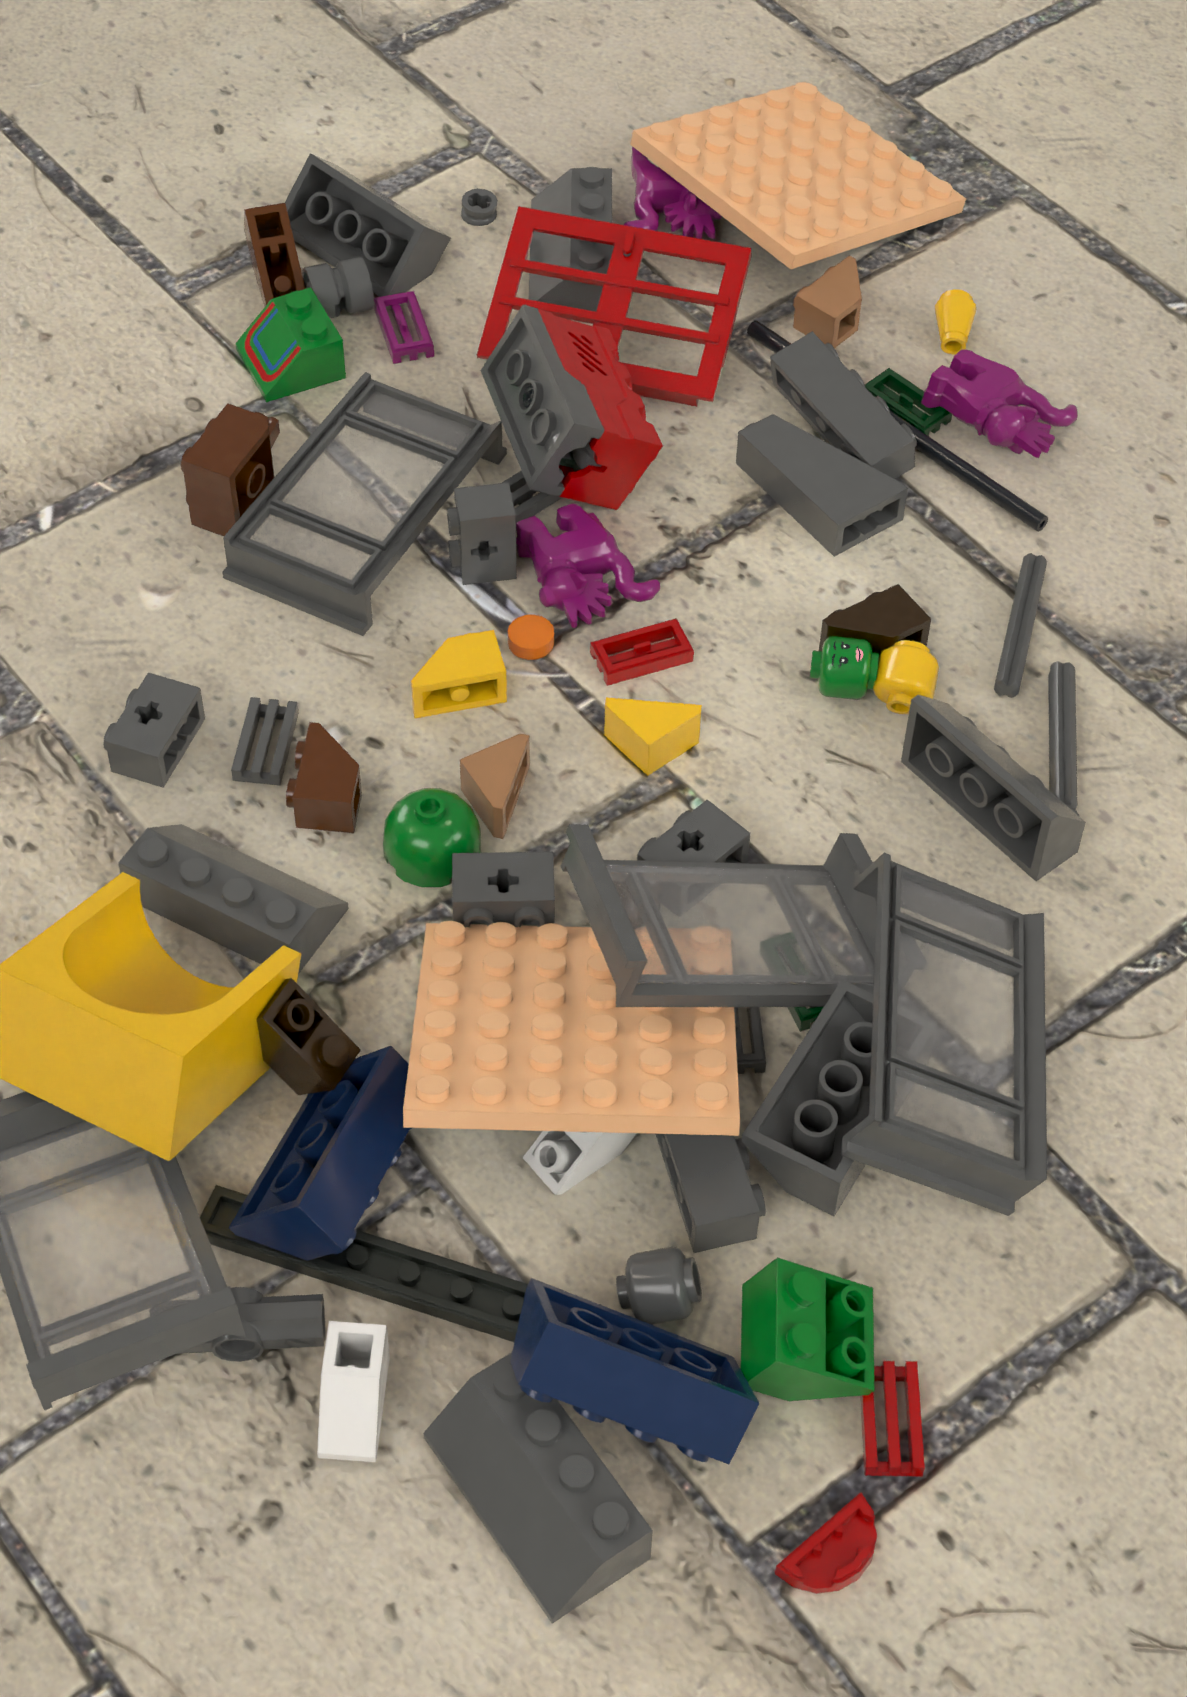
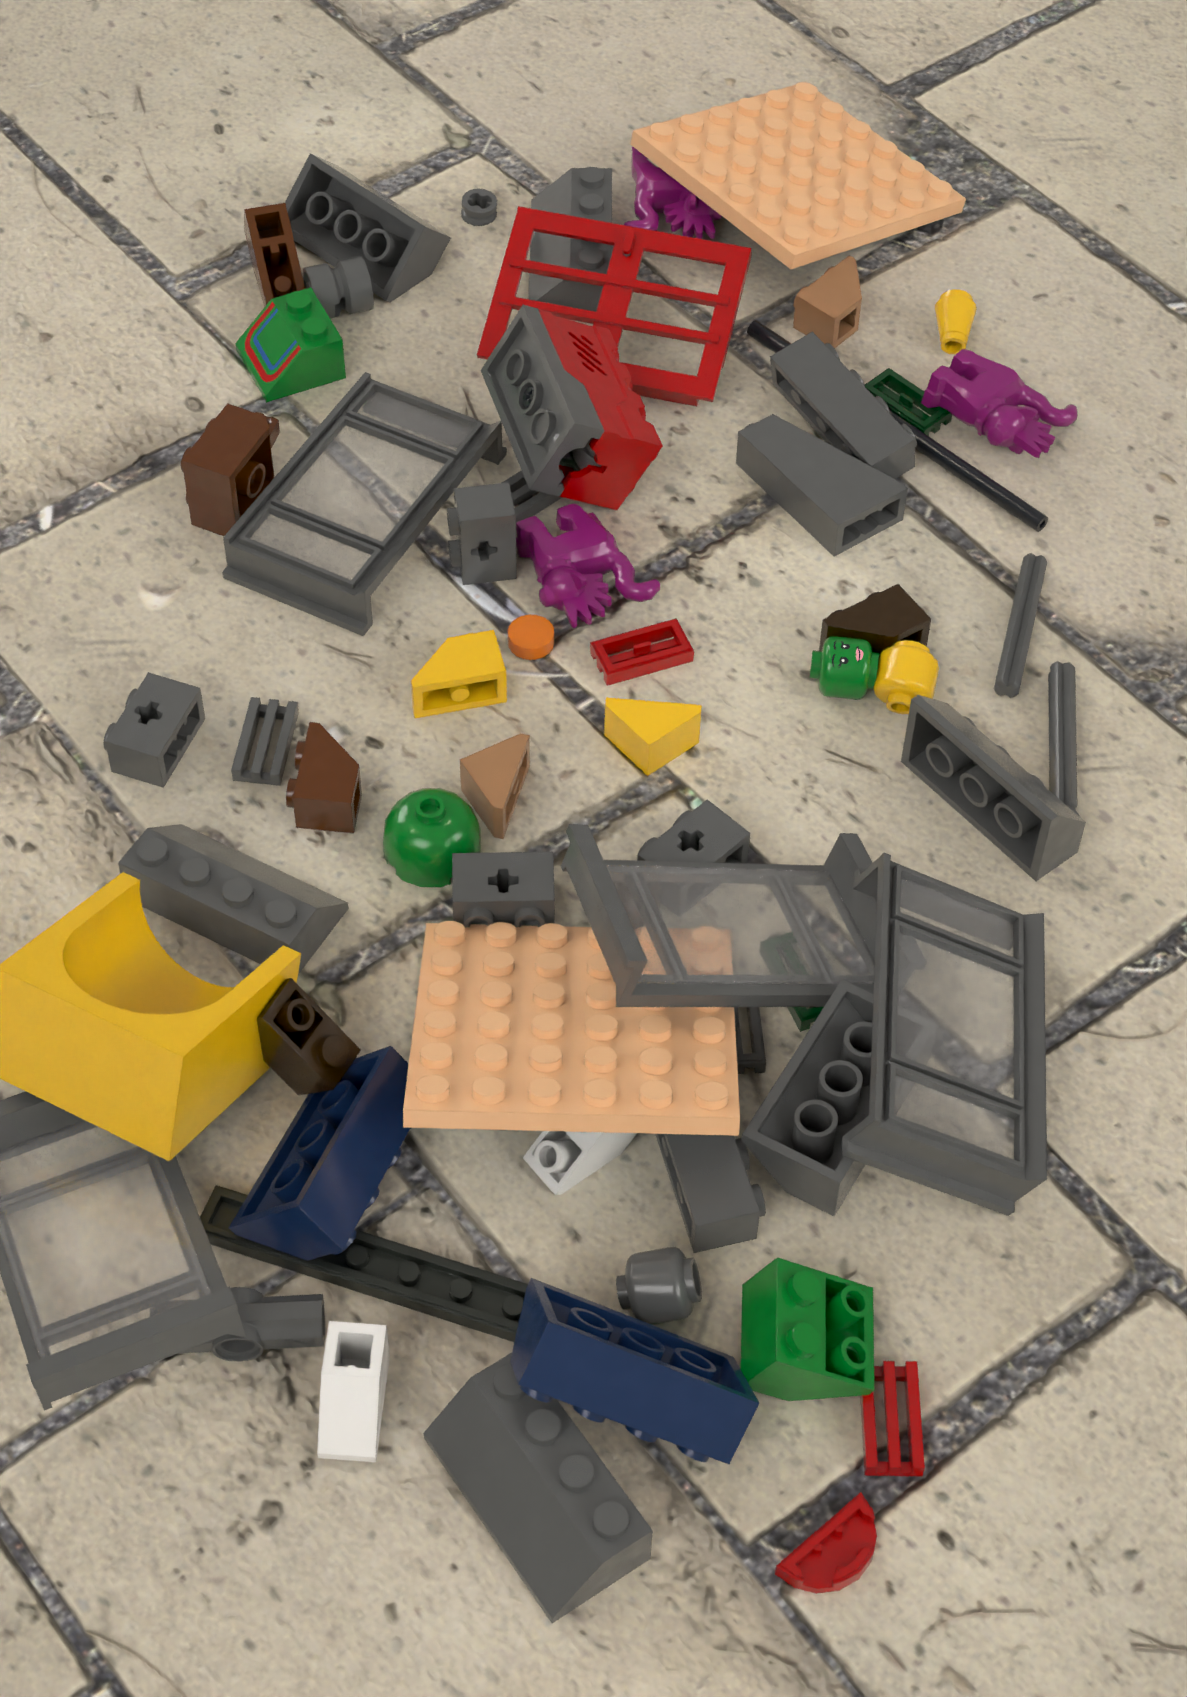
(408, 347): magenta tile -> none

